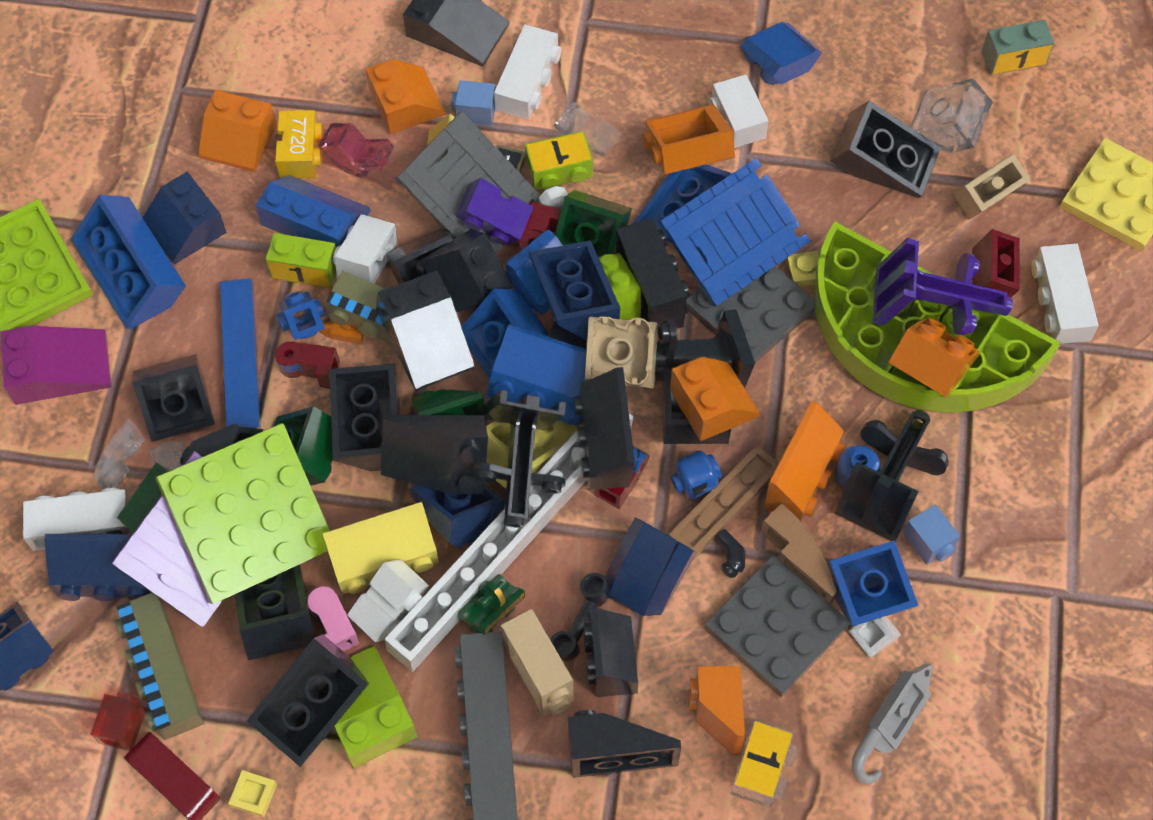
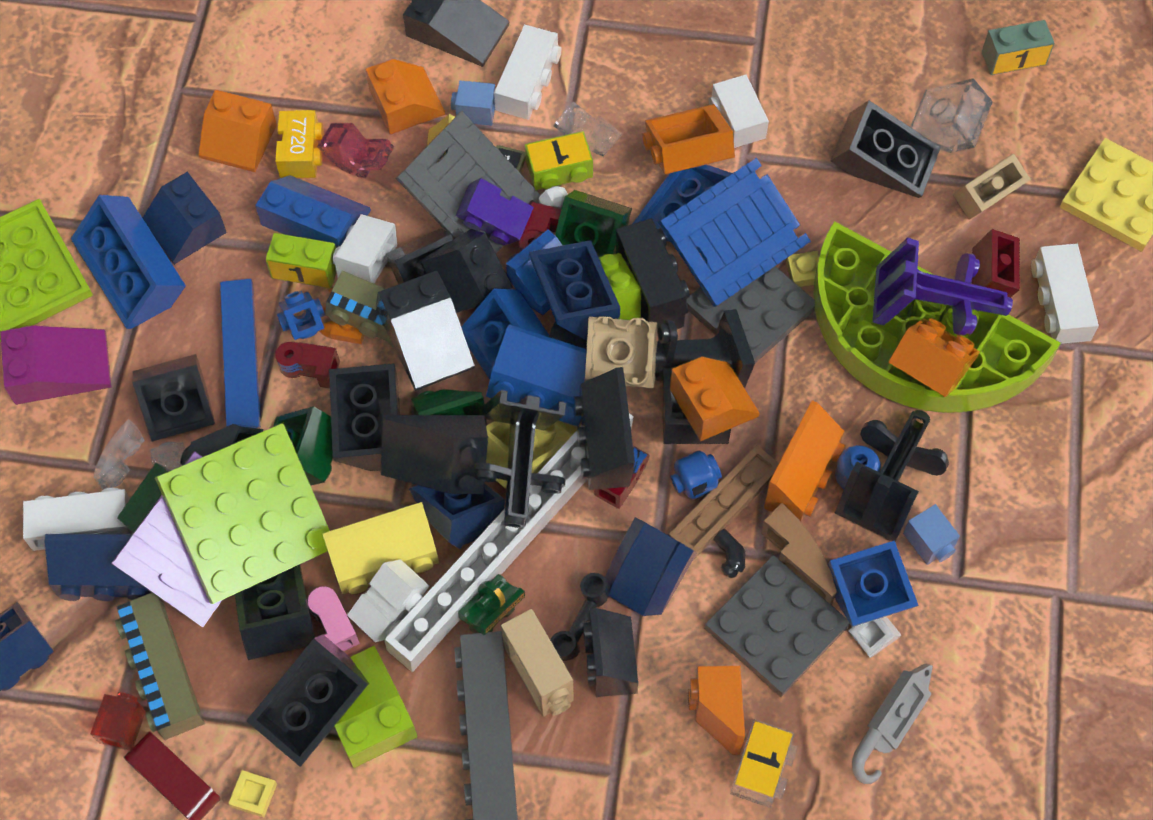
(612, 745): black slope -> none
(780, 53): blue slope -> none

